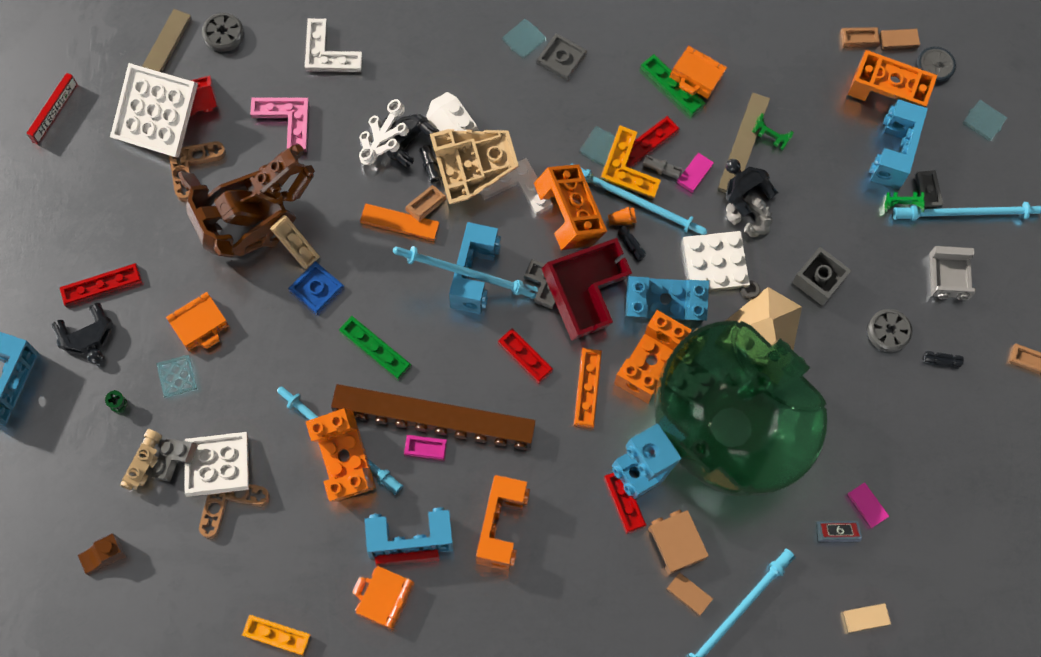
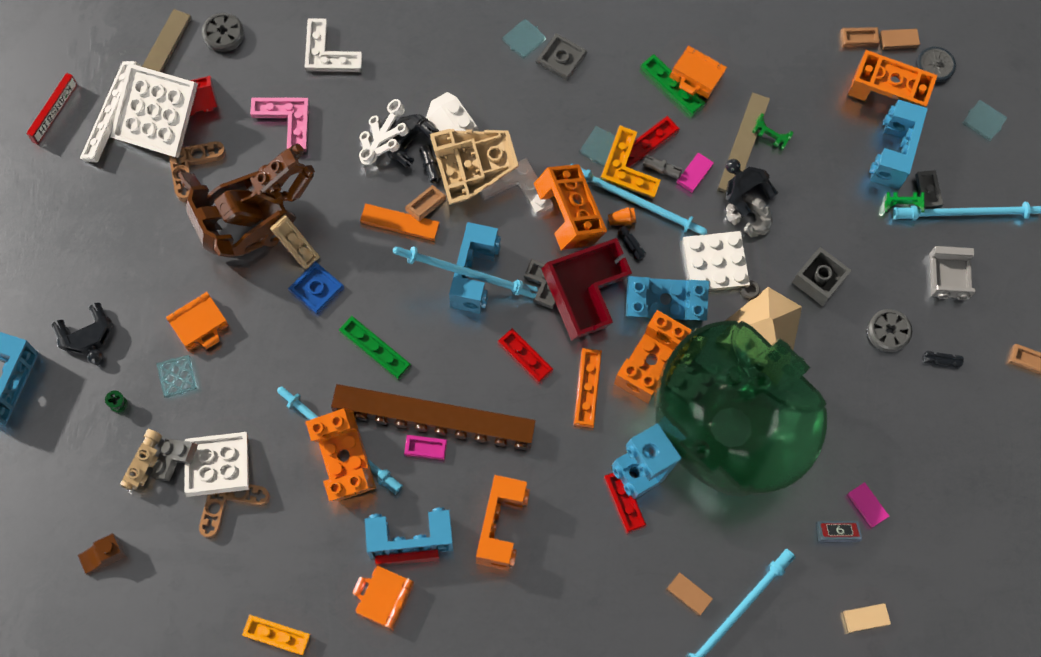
(100, 285): red tile -> none
(104, 123): none -> white tile
(678, 541): medium nougat panel -> none

